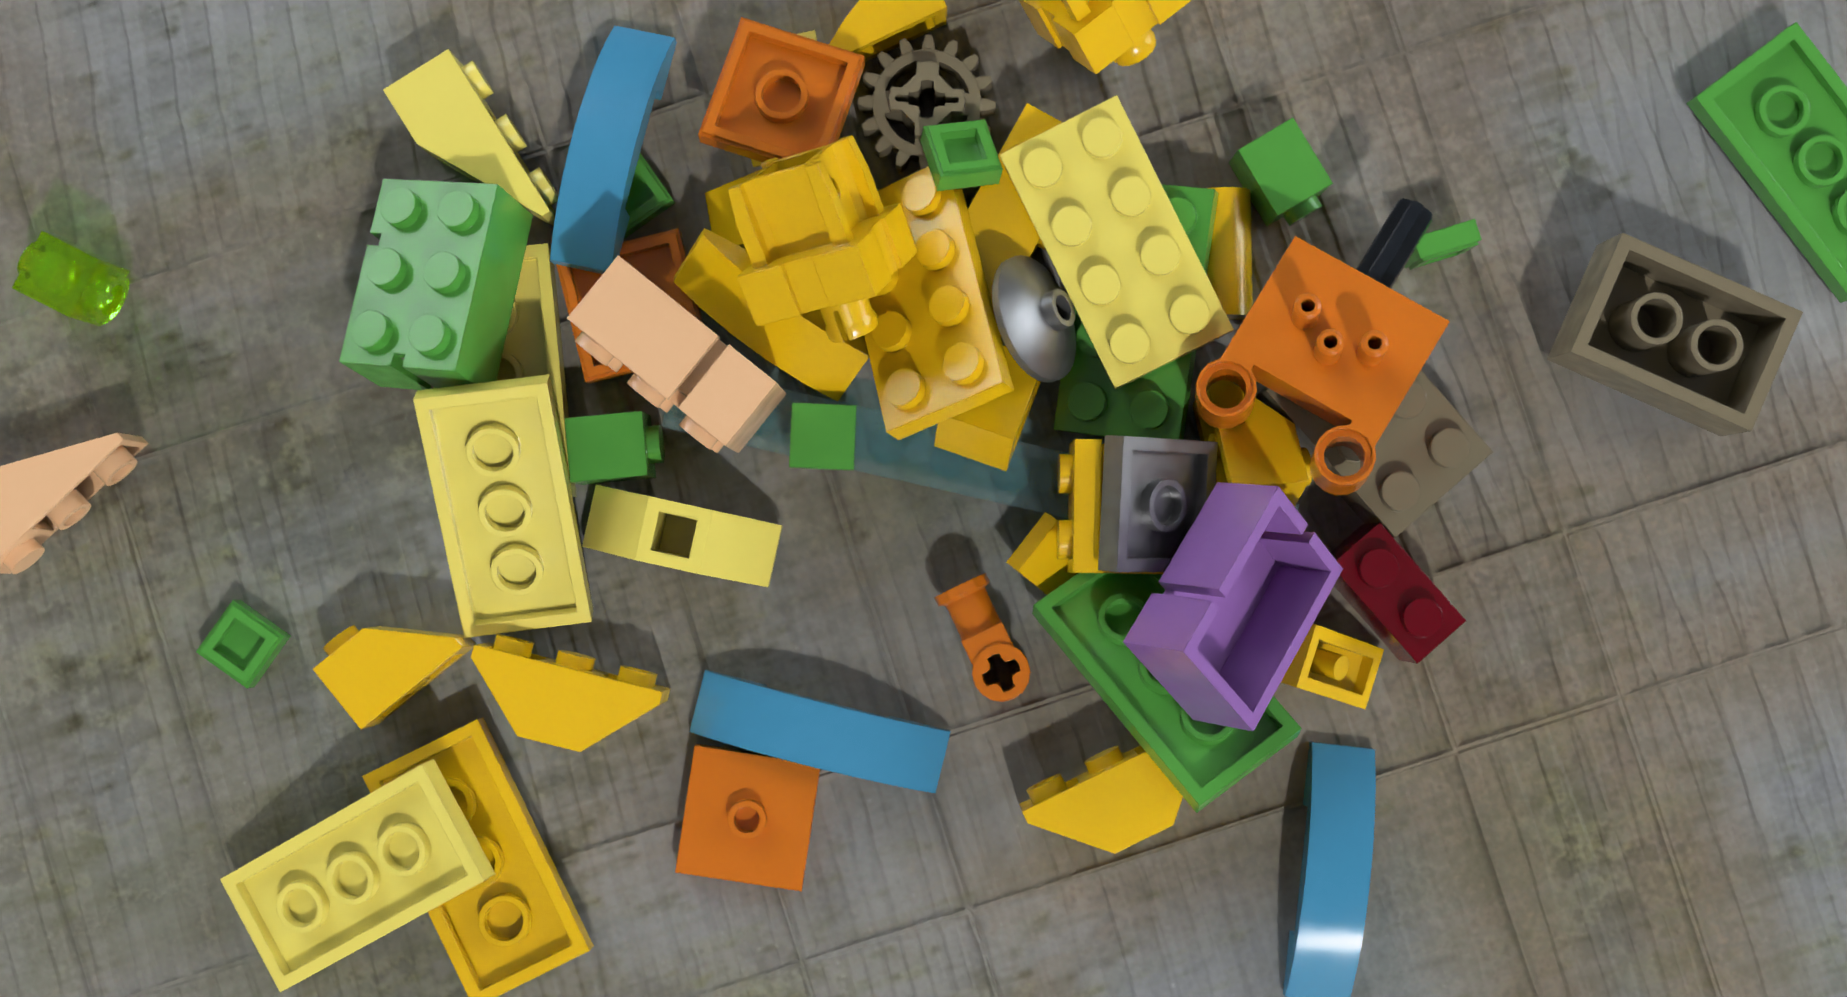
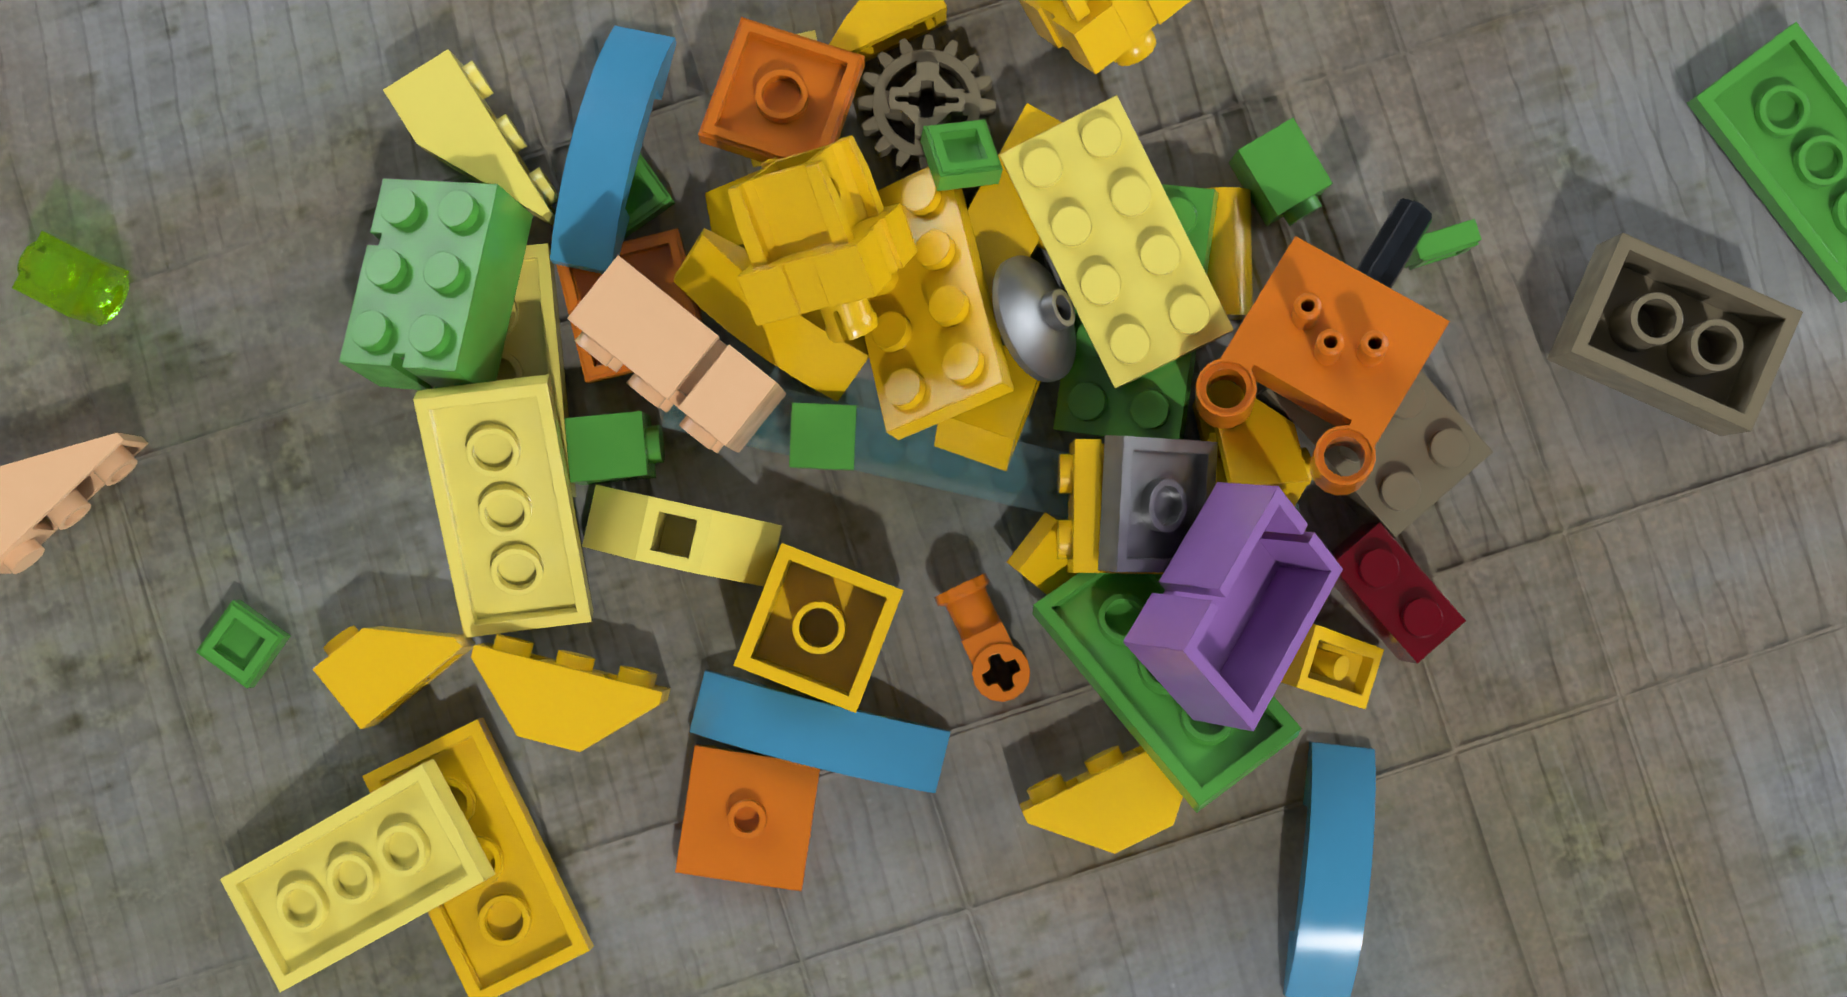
(818, 627): none -> yellow brick

